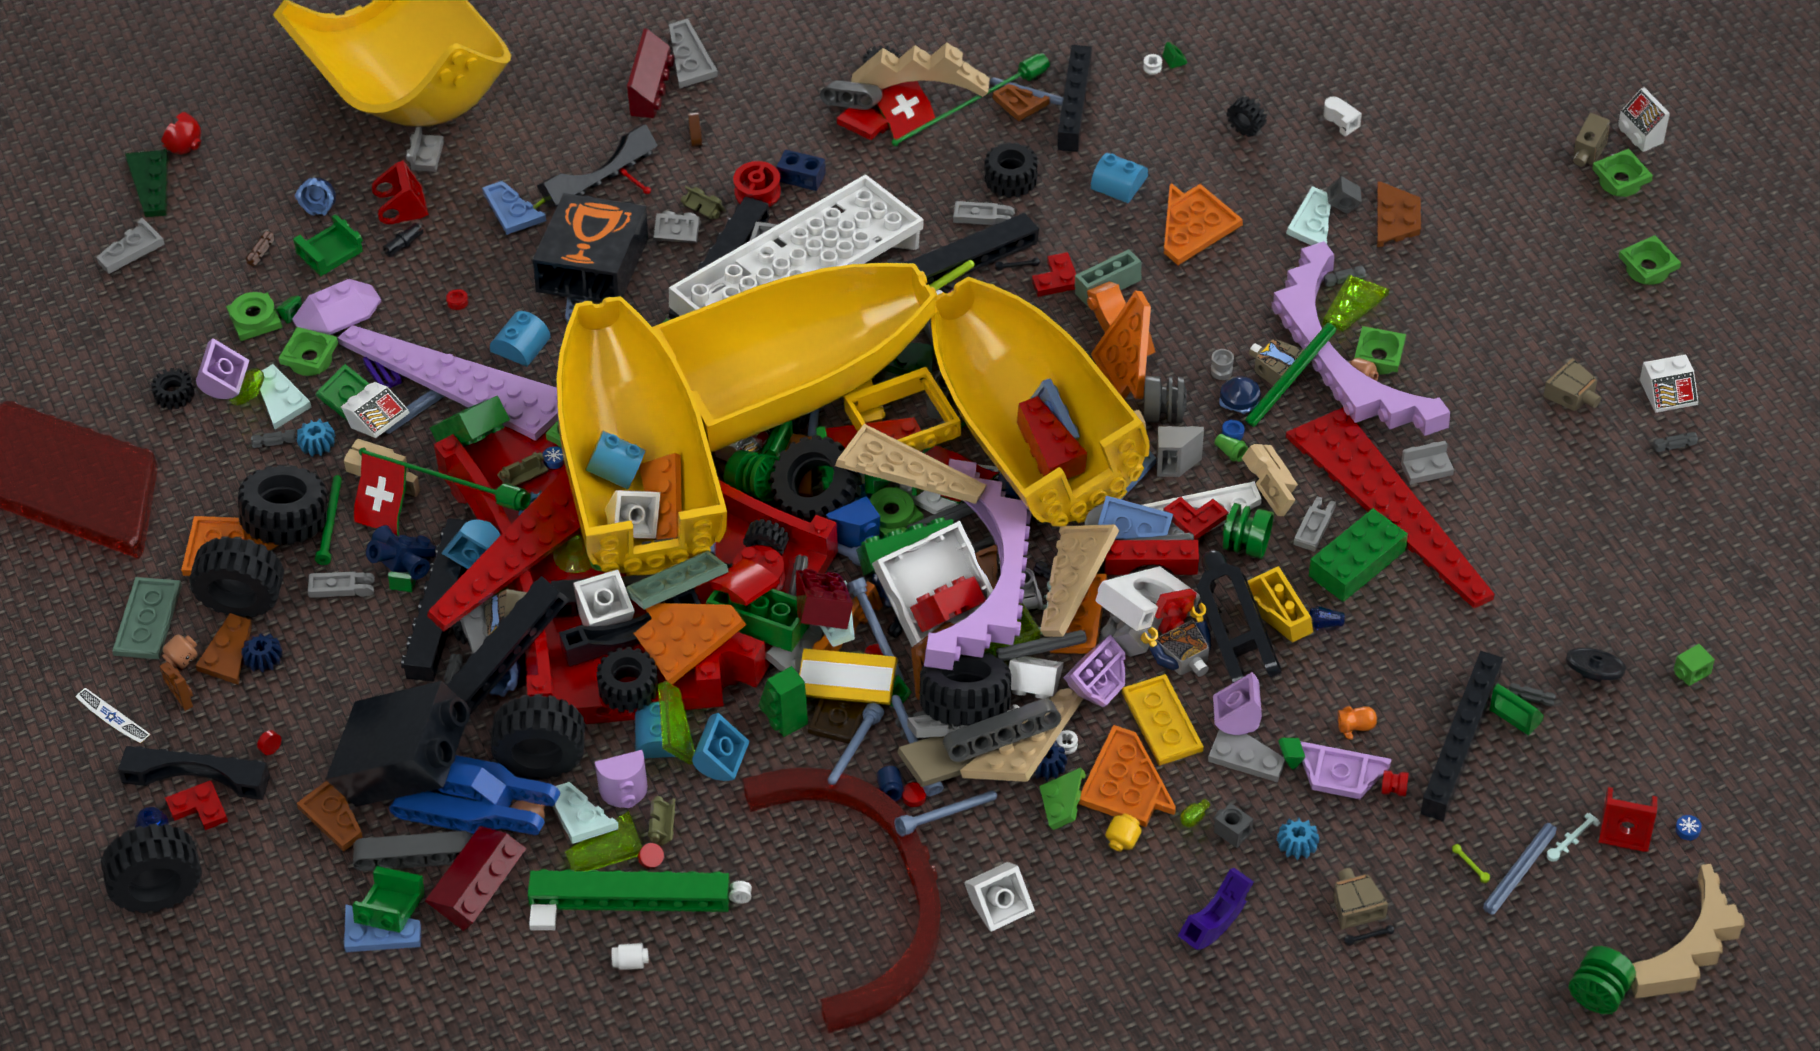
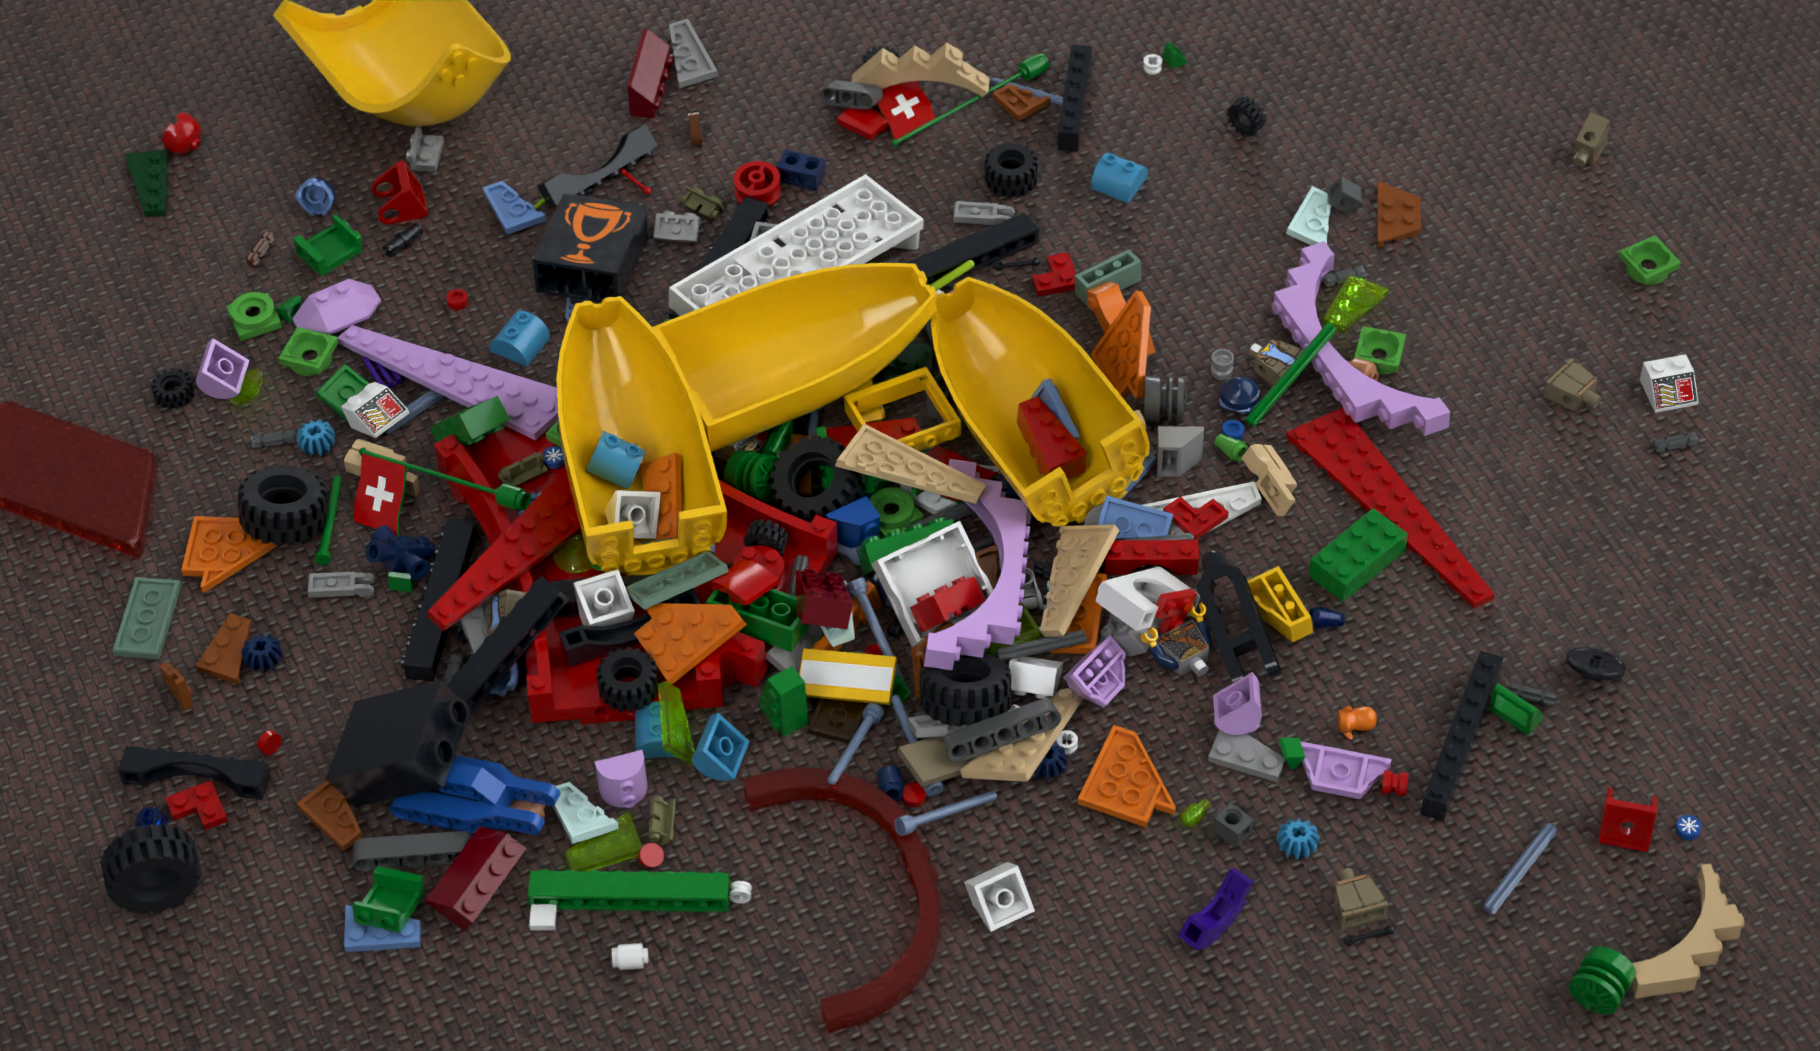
(112, 716): white sticker -> none
(133, 246): light grey wing -> none
(180, 651): nougat head -> none
(236, 577): black tyre -> none
(281, 397): light aqua wing -> none
(471, 542): dark azure brick -> none
(538, 736): black tyre -> none
(1062, 797): bright green wing -> none
(1123, 832): yellow head -> none
(1162, 719): yellow tile -> none
(1195, 222): orange wing -> none
(1247, 530): green wheel -> none
(1314, 525): light grey hinge -> none
(1342, 115): white leg -> none
(1426, 462): light grey bracket -> none
(1484, 877): lime hinge -> none
(1554, 854): light aqua piece -> none
(1625, 163): bright green piece -> none
(1644, 120): slope -> none
(1693, 665): bright green brick -> none

